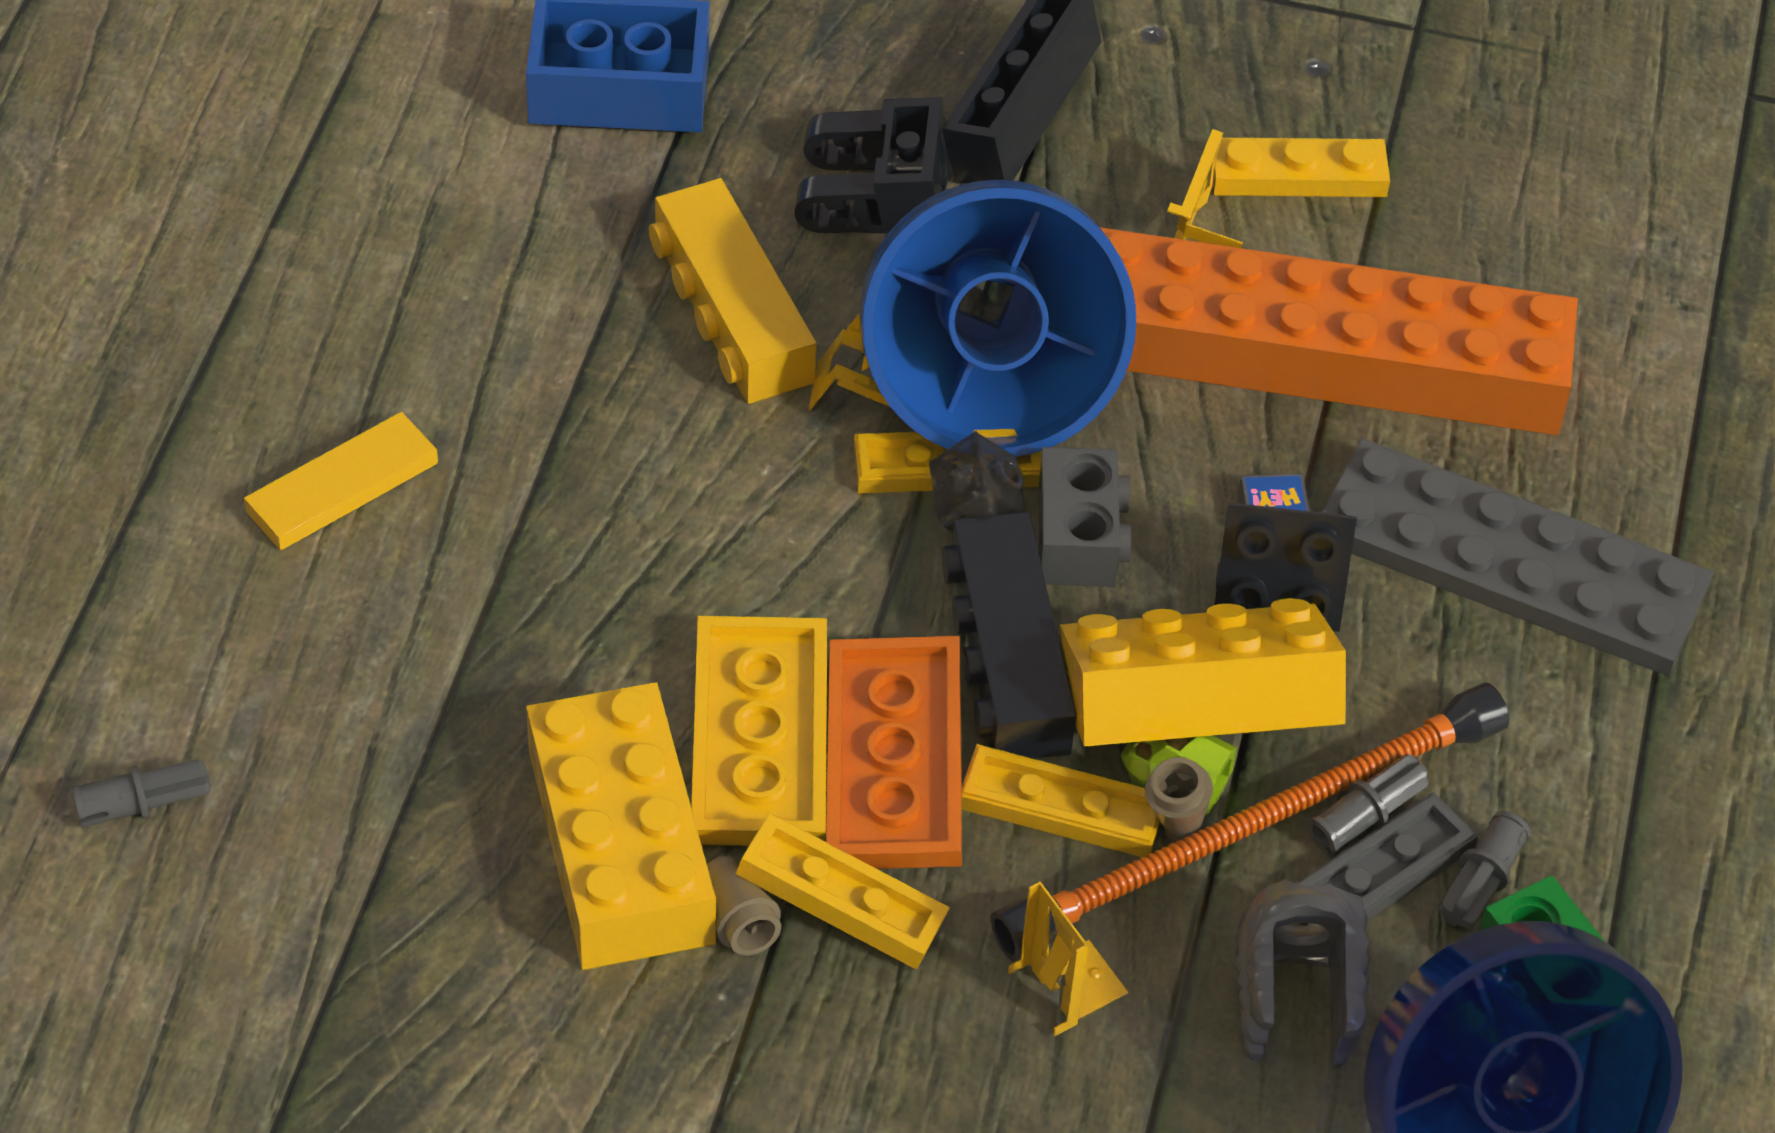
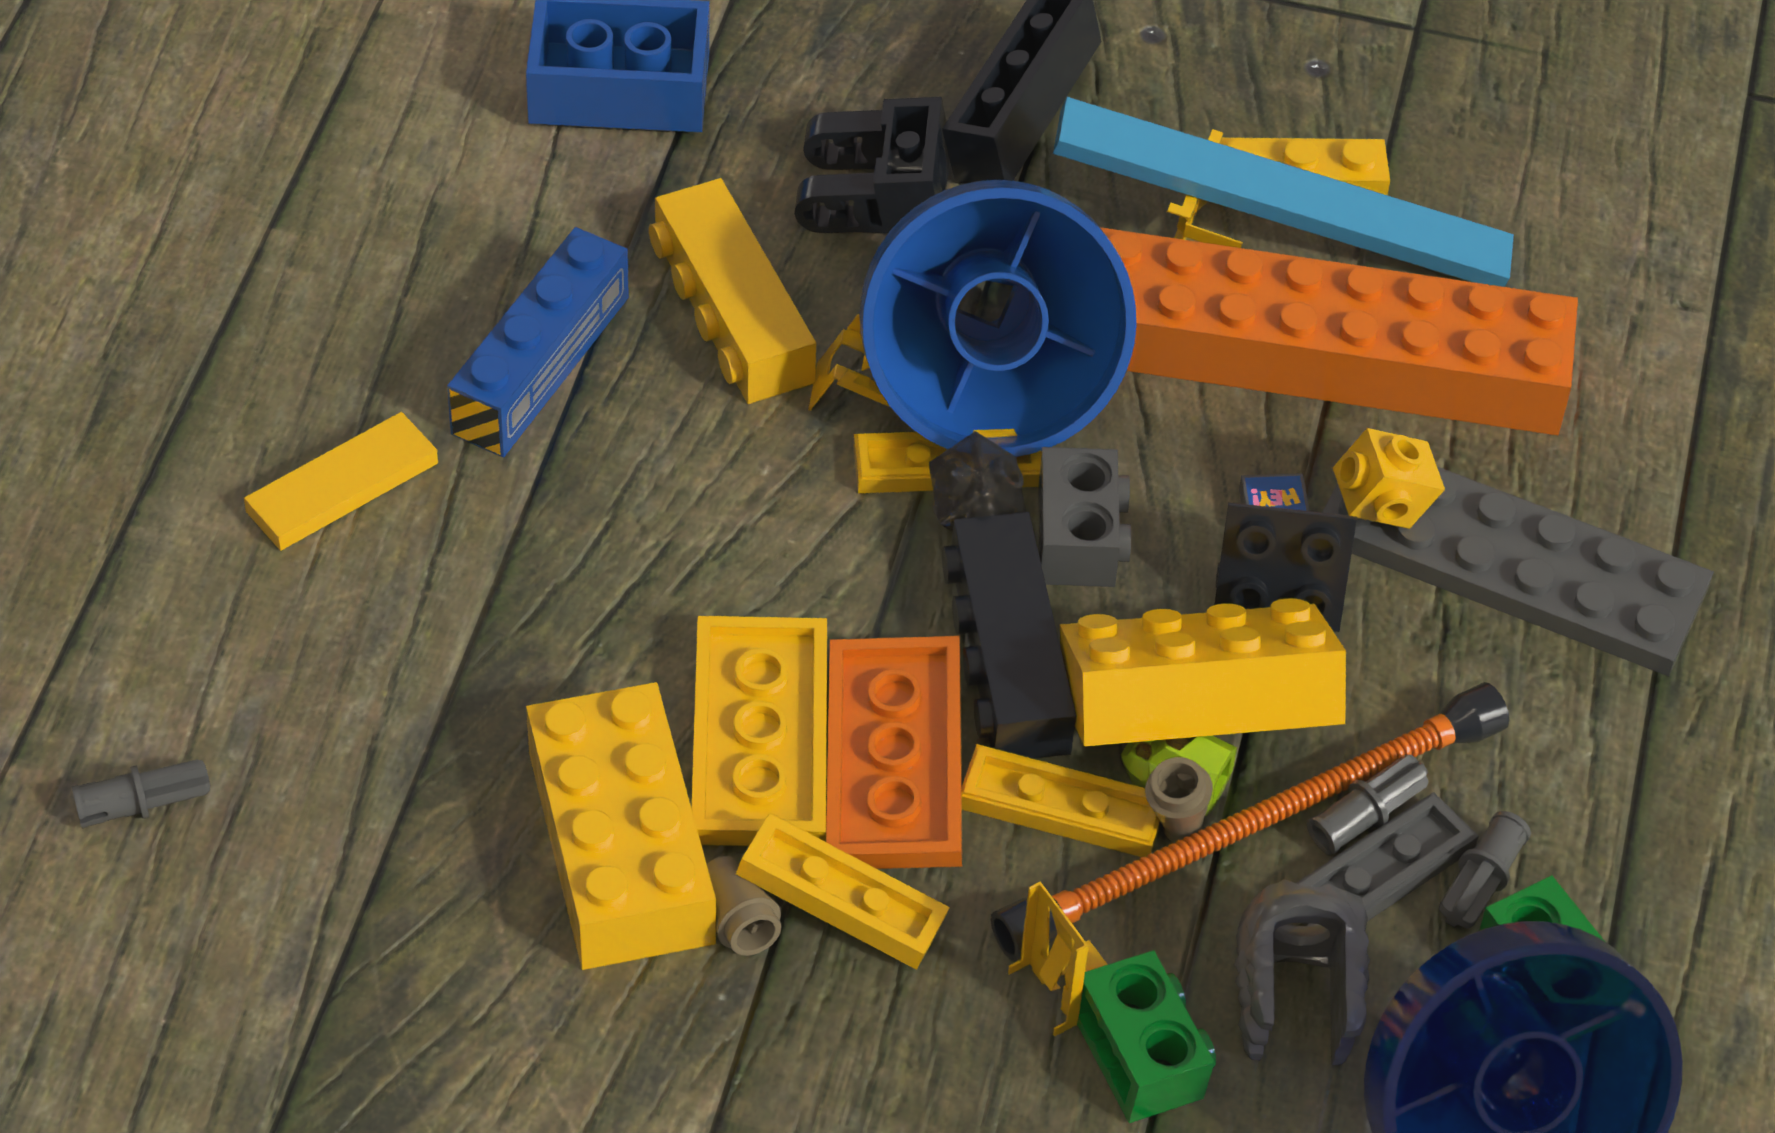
(538, 342): none -> blue brick
(1130, 1038): none -> green brick
(1283, 193): none -> dark azure tile
(1388, 478): none -> yellow brick

